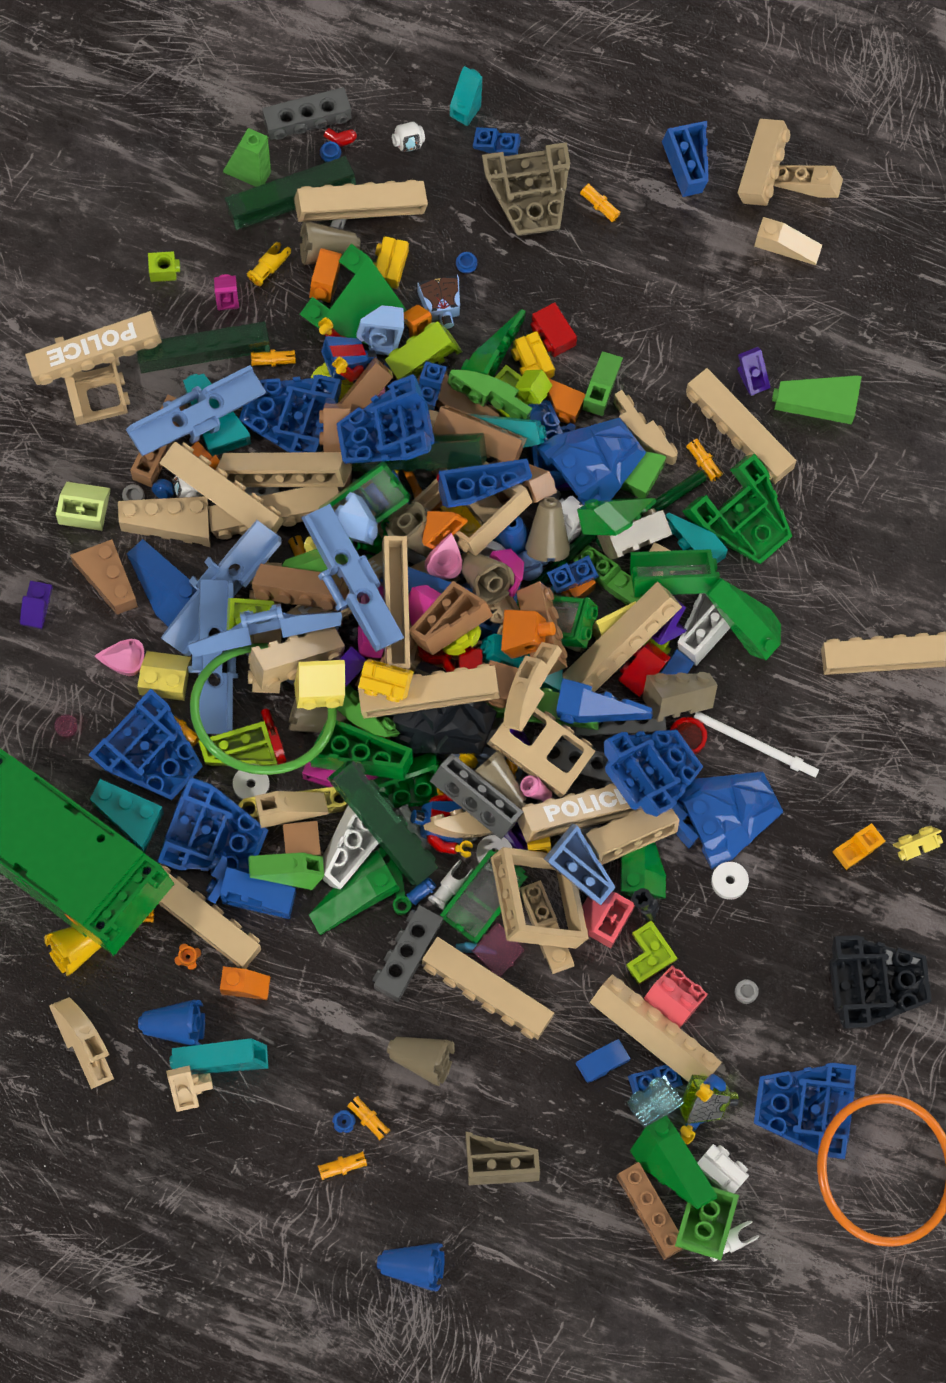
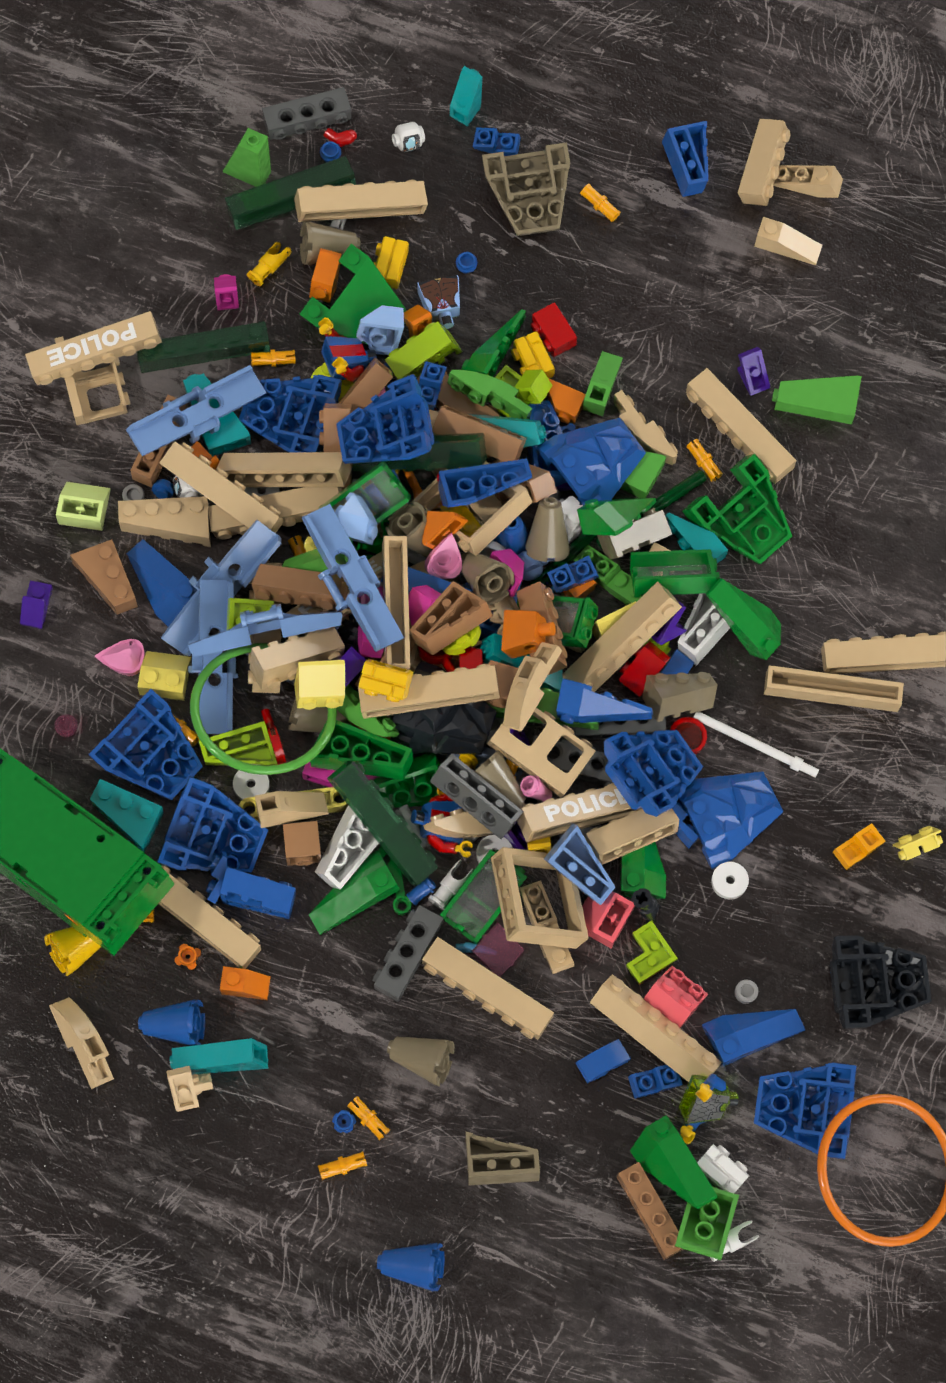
(160, 258): lime brick -> none
(289, 869): bright green slope -> none
(655, 1101): clear light blue brick -> none
(746, 1033): none -> blue wedge
(833, 688): none -> tan brick

